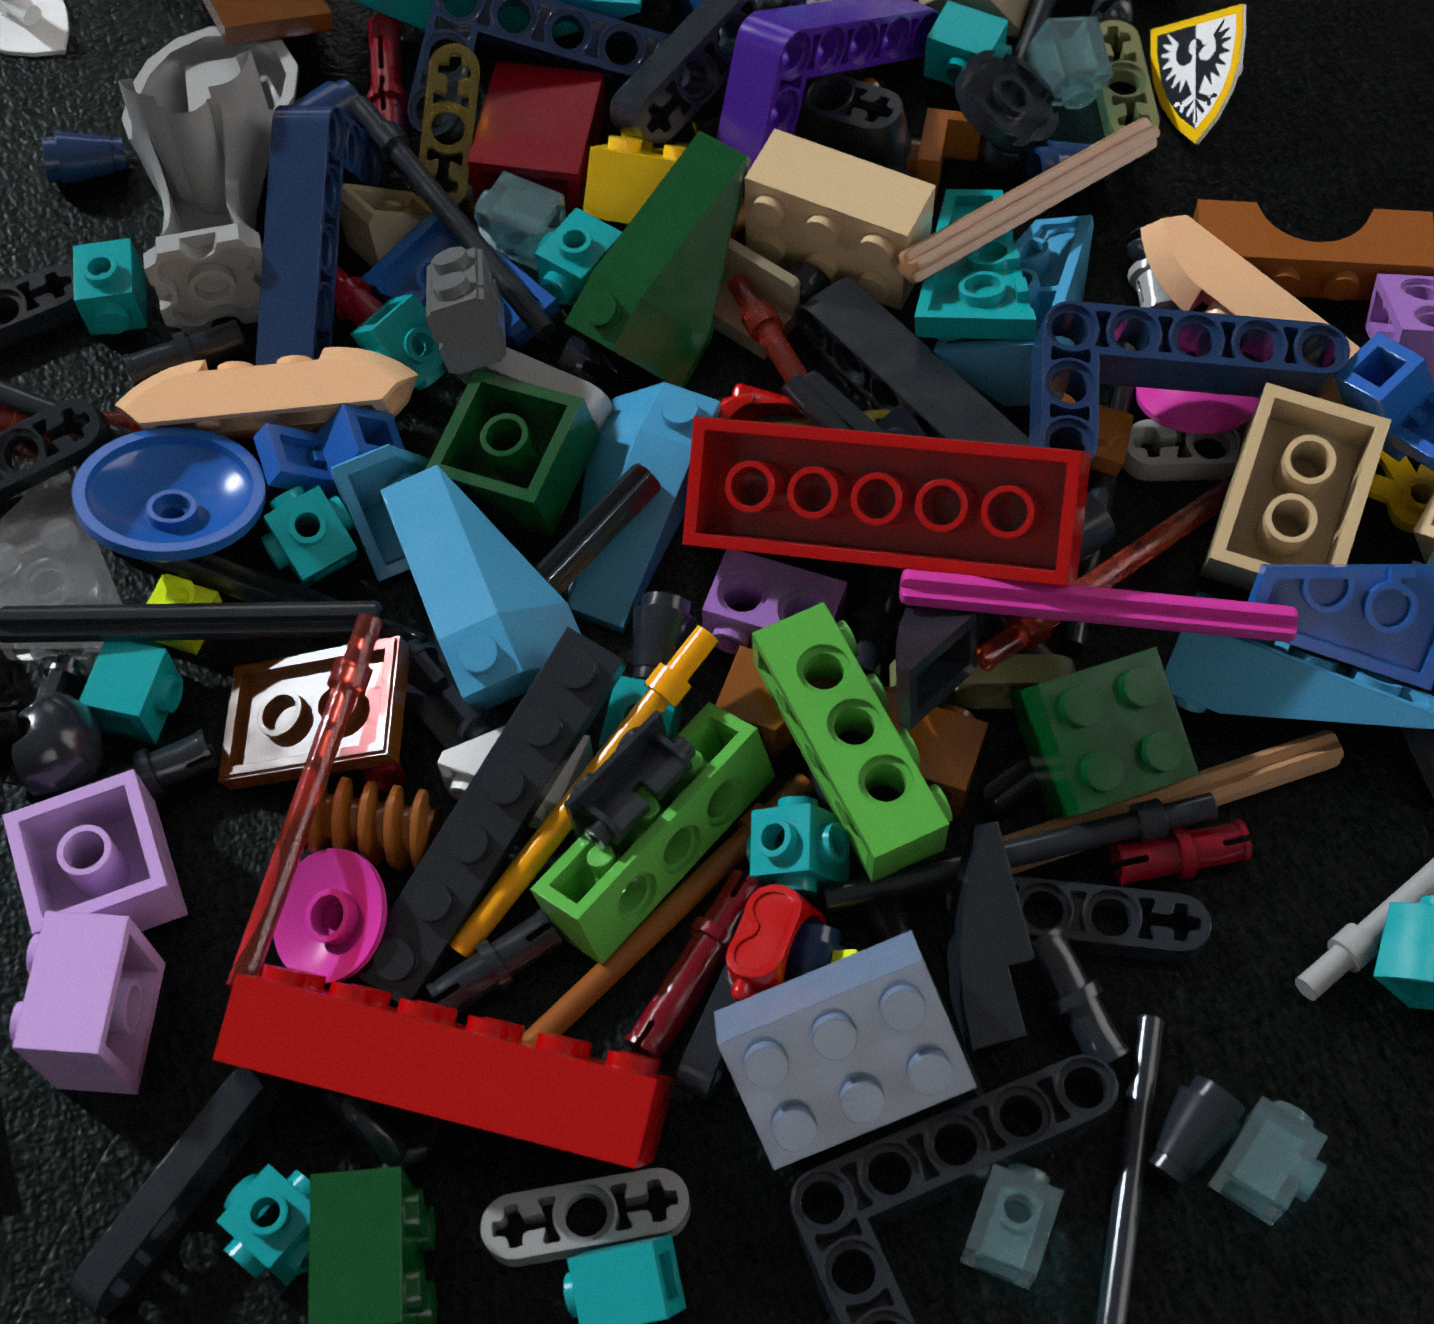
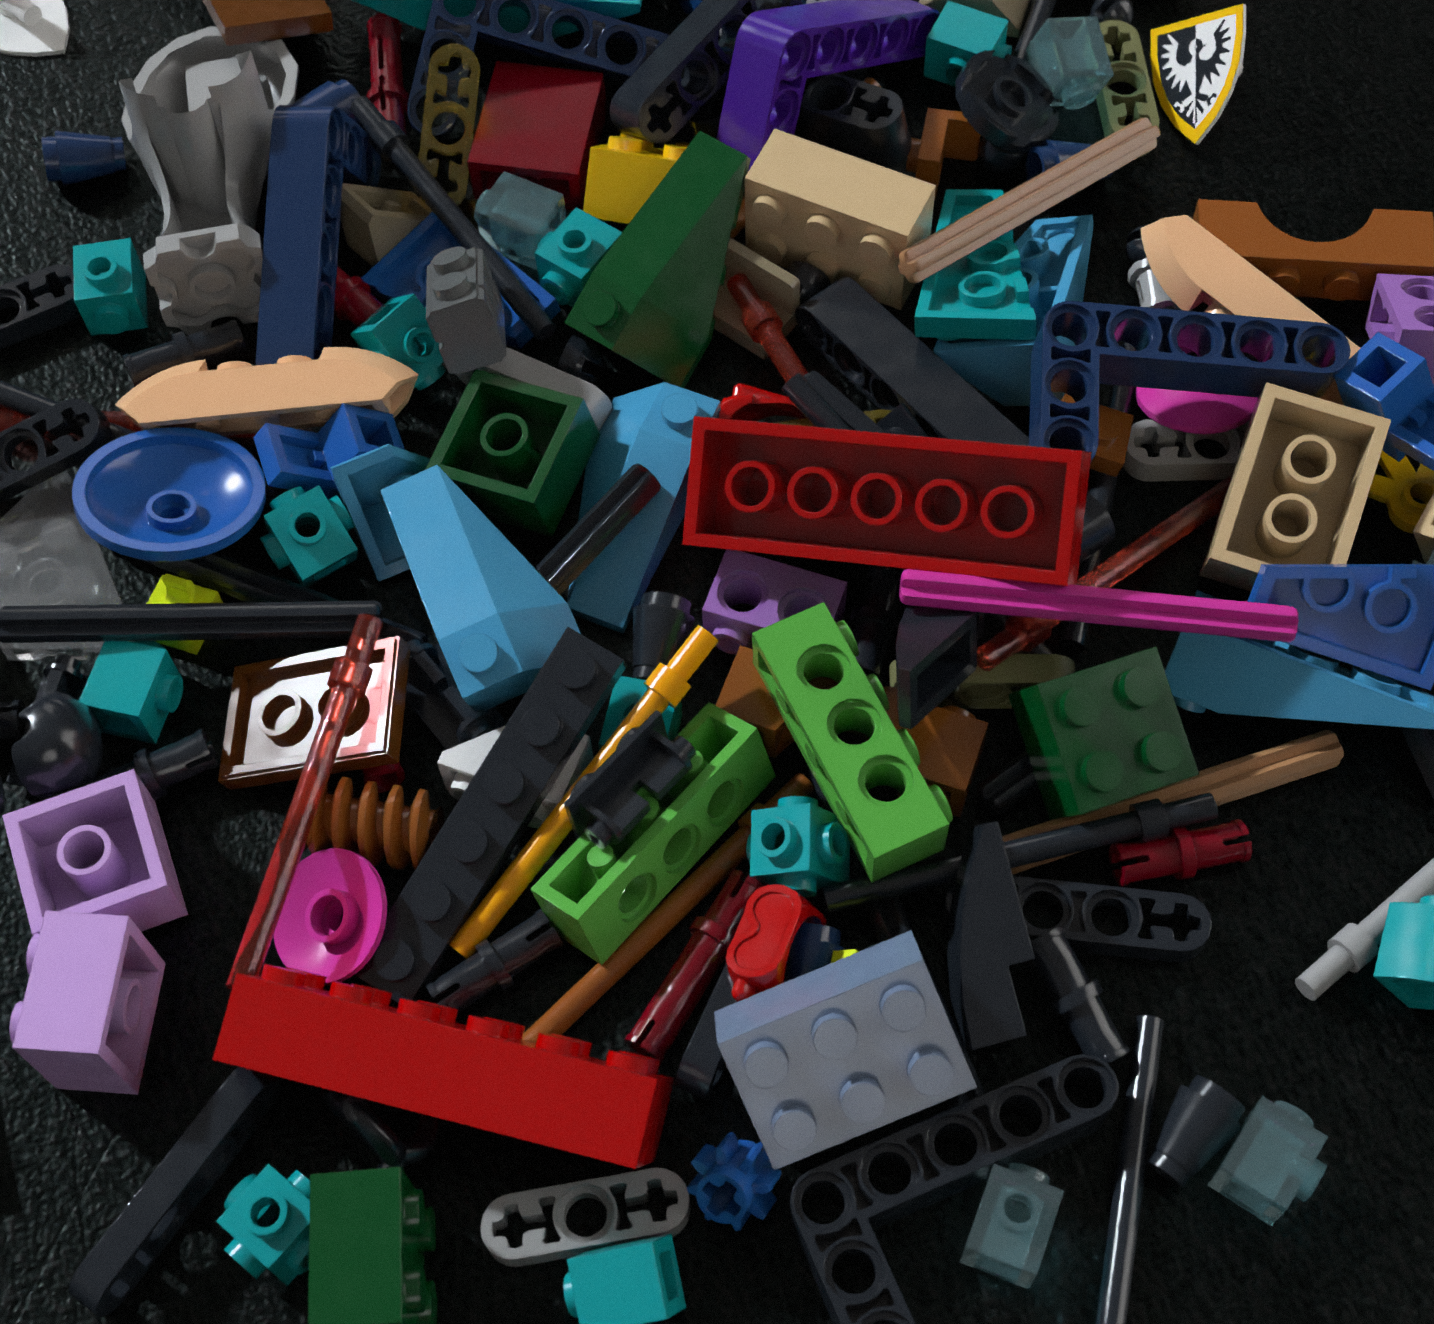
(734, 1181): none -> blue gear

